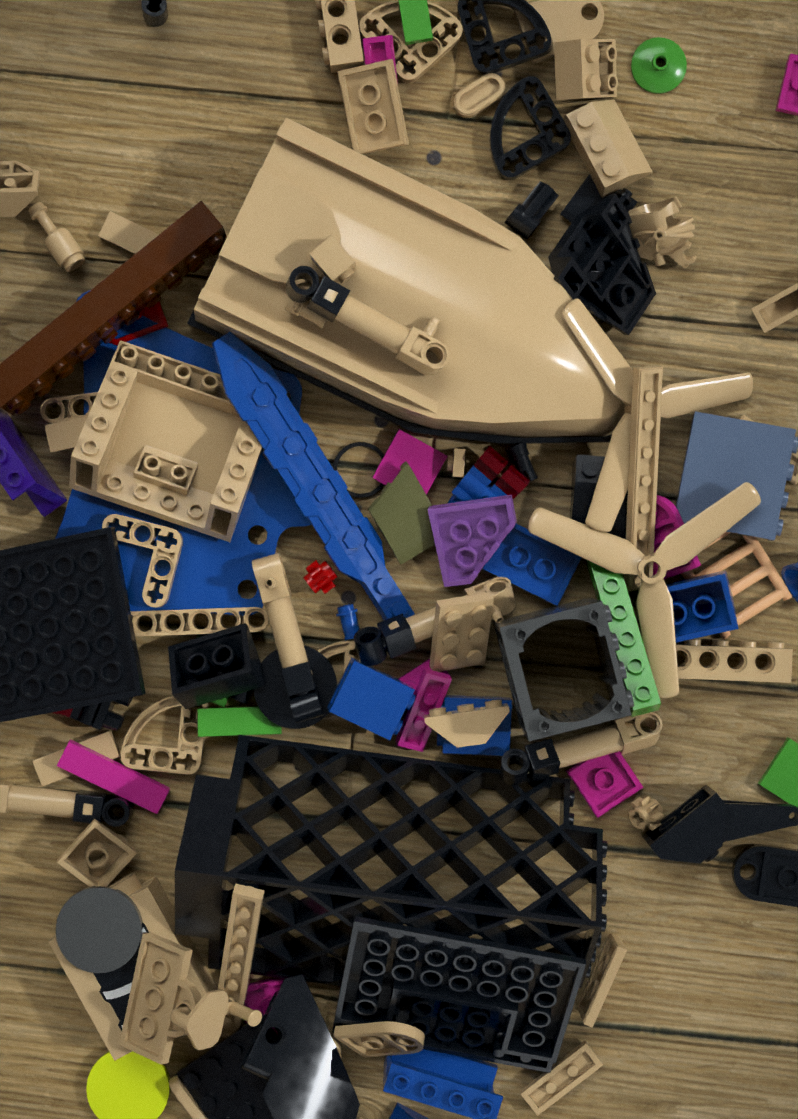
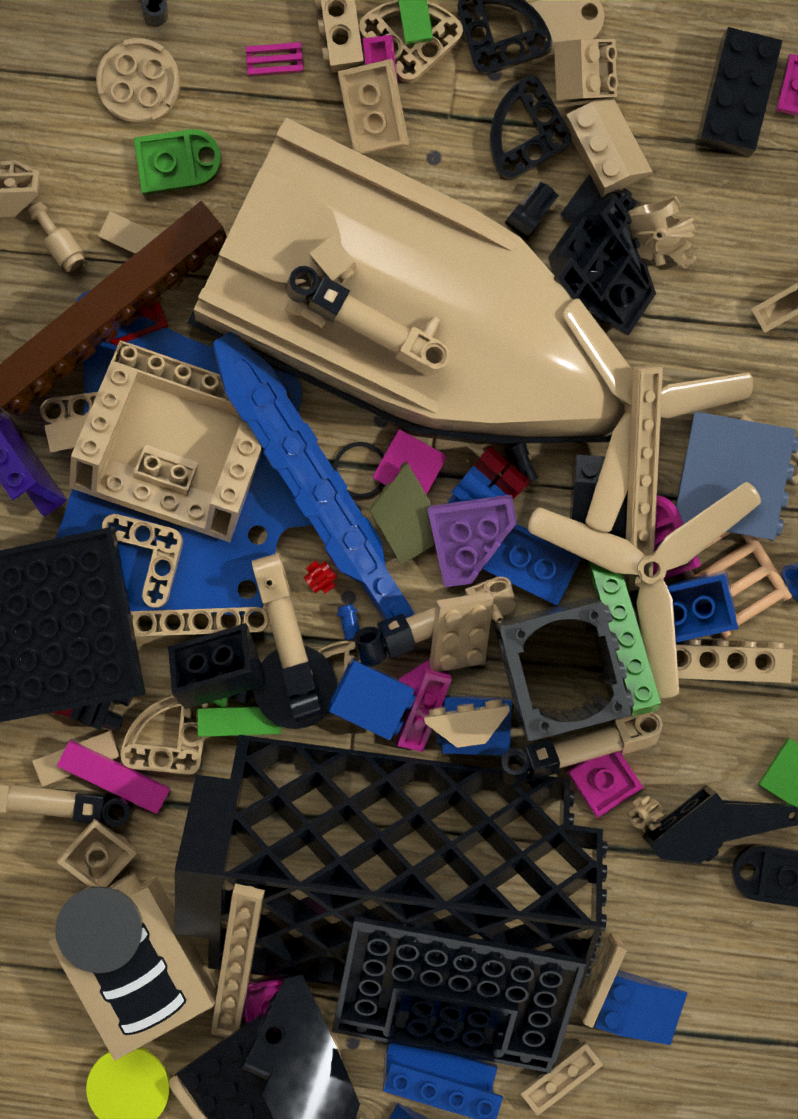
(138, 81): none -> tan tile
(159, 1001): tan plate -> none
(173, 162): none -> bright green tile
(274, 48): none -> dark pink tile
(381, 1038): tan tile -> none
(456, 463): tan plate -> none
(479, 95): tan tile -> none
(641, 1009): none -> blue slope
(656, 78): bright green dish -> none
(739, 92): none -> black brick

